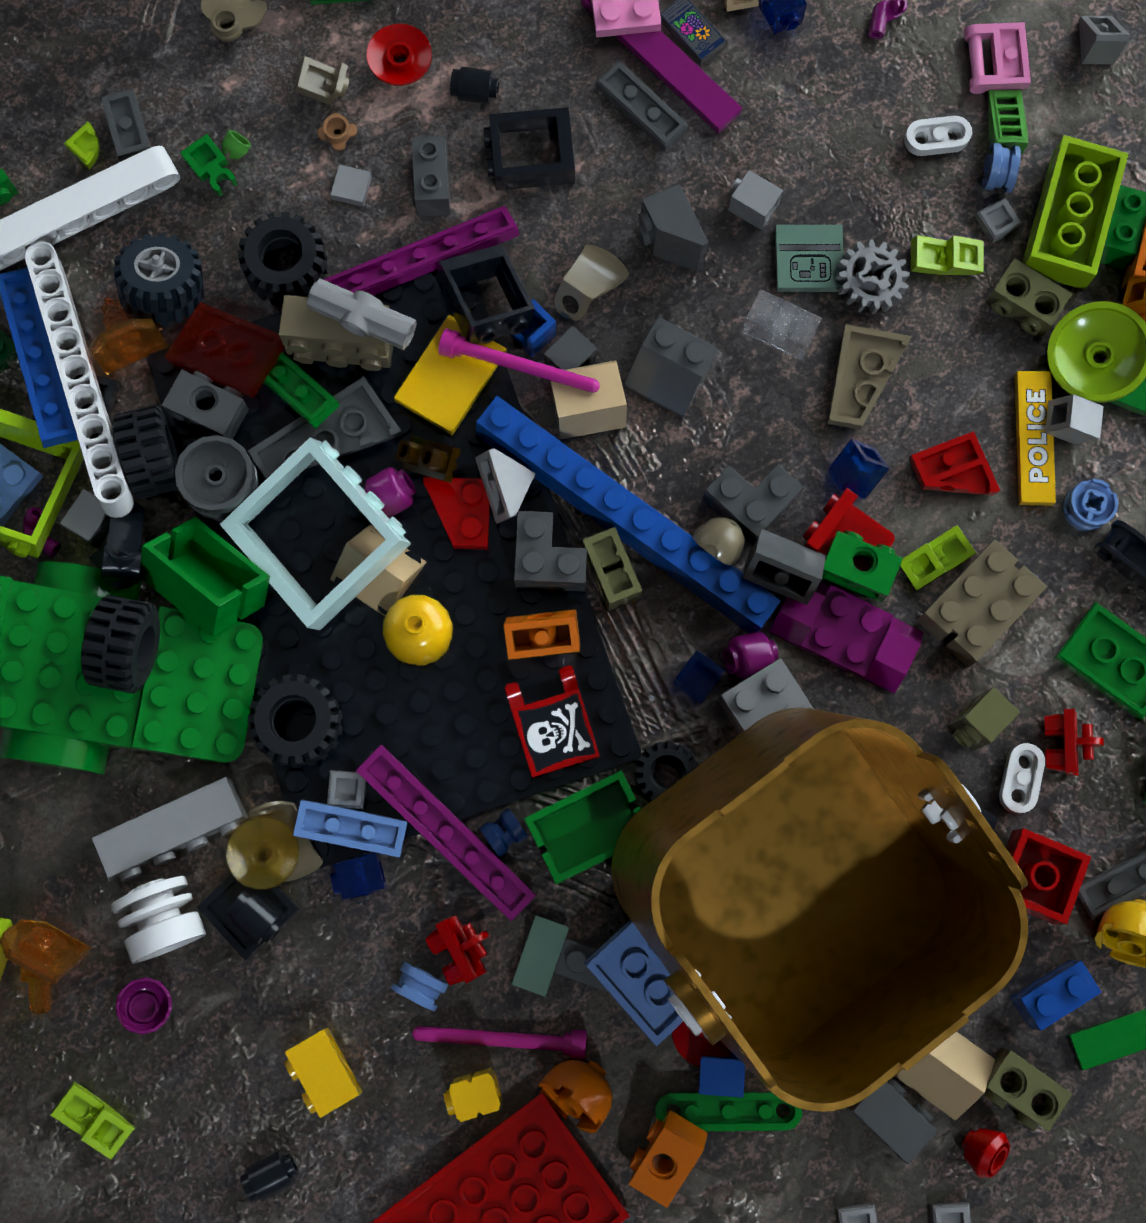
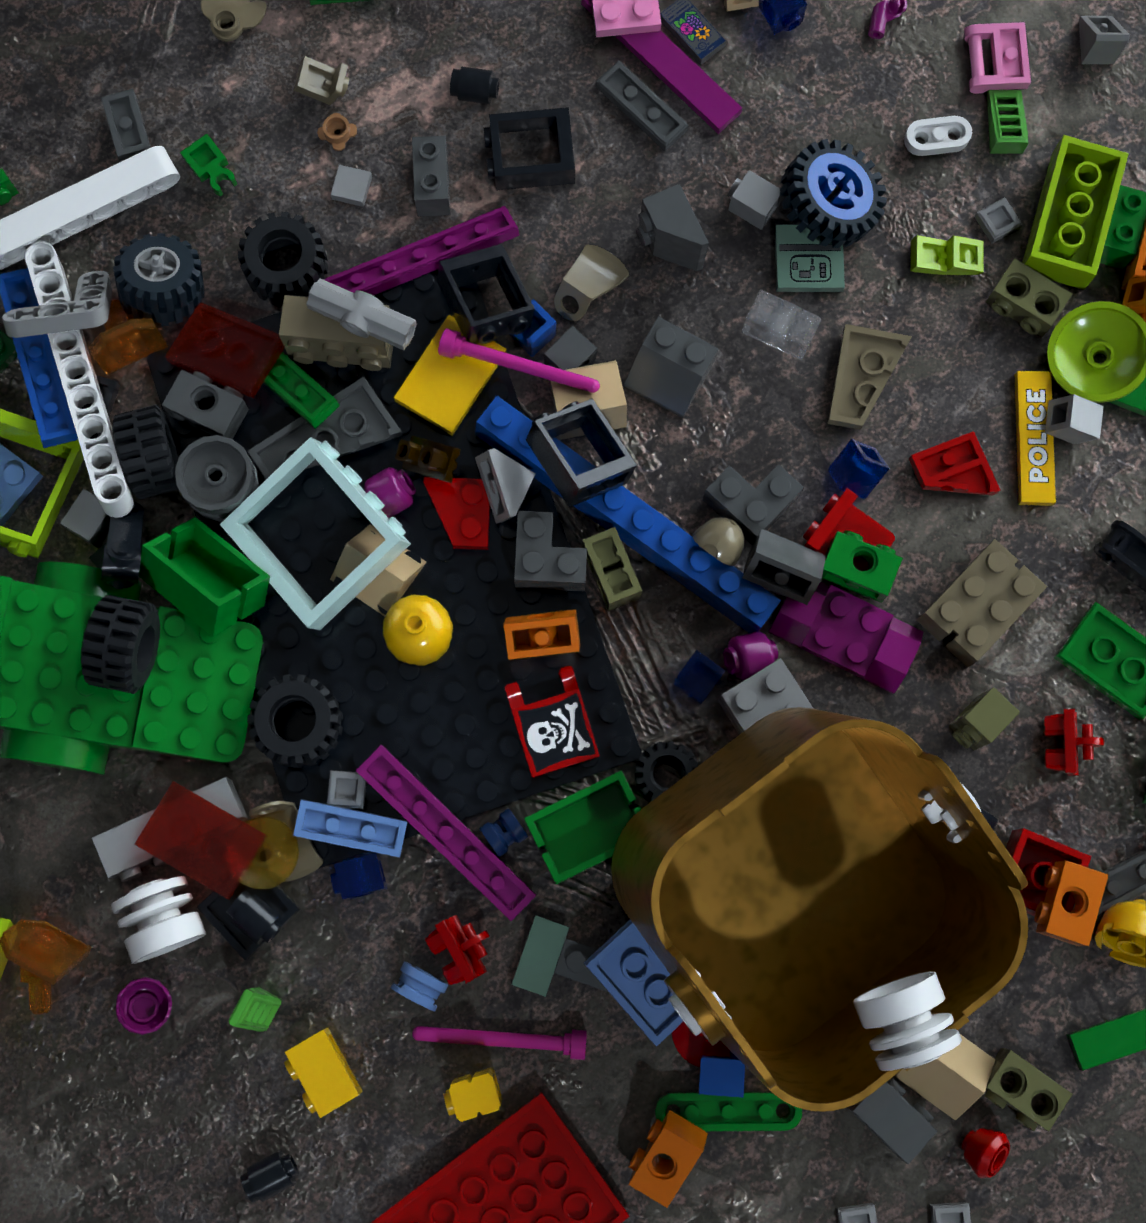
(30, 521): magenta arm -> none
(84, 145): lime tile -> none
(87, 310): none -> light grey beam
(93, 1120): lime slope -> none
(201, 840): none -> clear red tile
(236, 144): bright green hinge -> none
(255, 1010): none -> bright green slope
(399, 42): red dish -> none
(579, 1091): orange cylinder -> none
(617, 461): none -> black window
(814, 177): none -> black wheel
(871, 290): light grey gear -> none
(910, 1030): none -> white wheel
(937, 557): lime slope -> none
(1001, 167): medium blue wheel -> none
(1024, 780): white plate -> none
(1055, 994): blue brick -> none
(1087, 890): none -> orange brick
(1090, 505): medium blue wheel -> none

